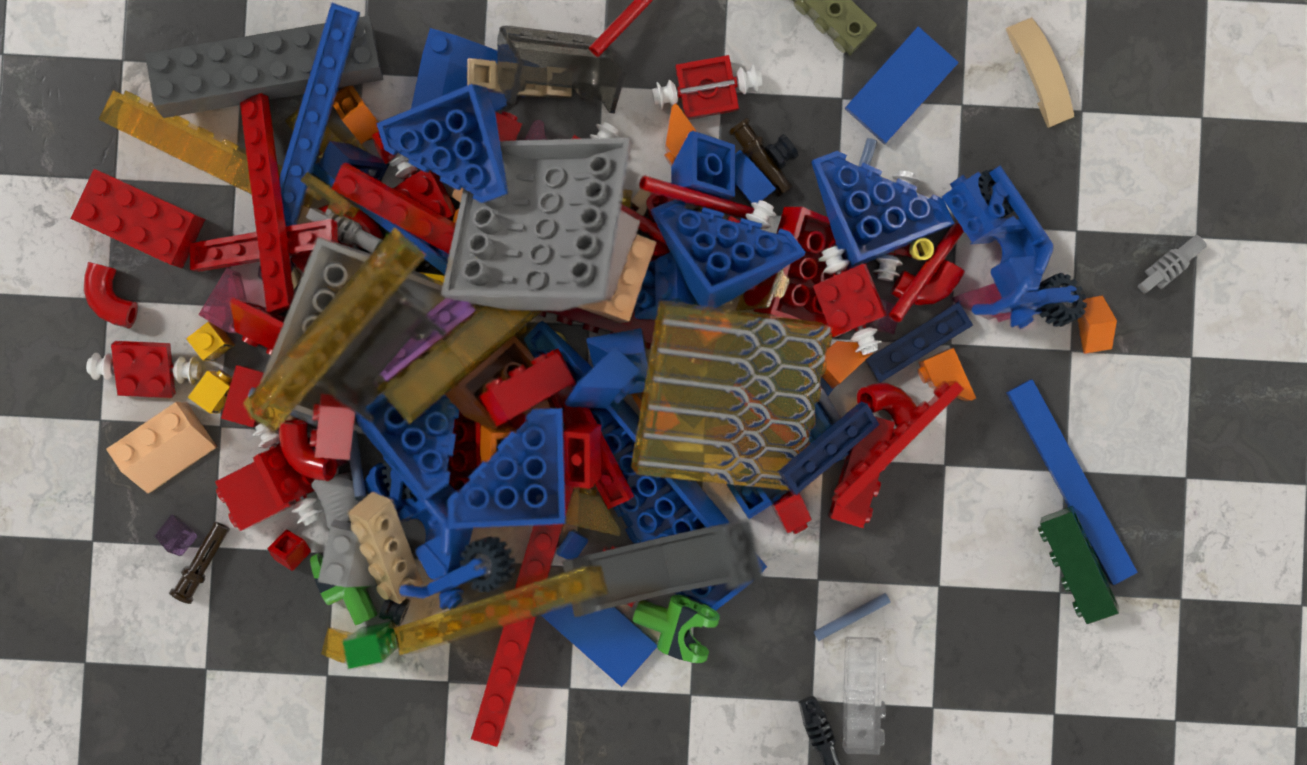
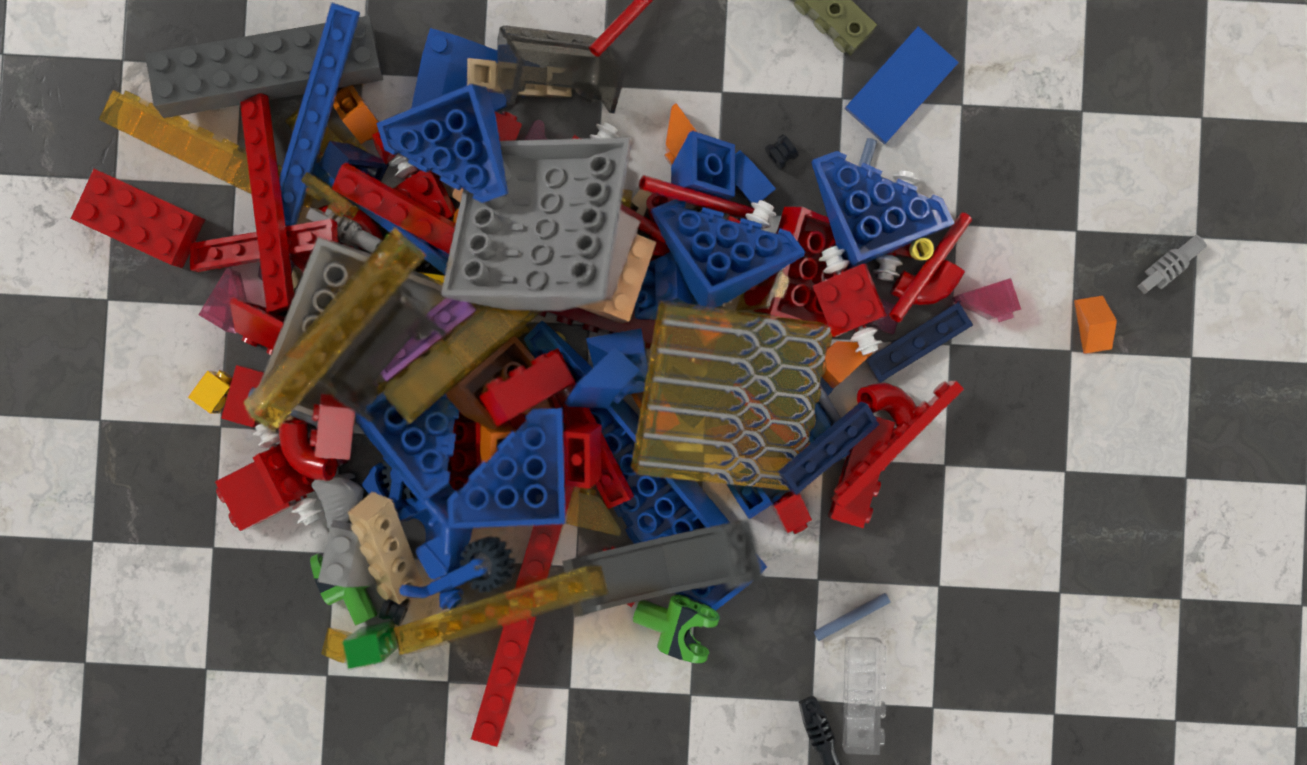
(103, 300): red cylinder -> none
(143, 369): red plate -> none
(162, 447): light nougat slope -> none
(175, 536): clear purple slope -> none
(194, 575): dark brown pin -> none
(210, 342): yellow brick -> none
(289, 550): red slope -> none
(356, 469): sand blue bar -> none
(572, 545): blue slope -> none
(606, 639): blue tile -> none
(707, 87): red plate -> none
(753, 146): dark brown pin -> none
(945, 367): orange slope -> none
(1026, 249): blue piece -> none
(1043, 70): tan slope -> none
(1071, 481): blue tile -> none
(1079, 565): dark green brick -> none

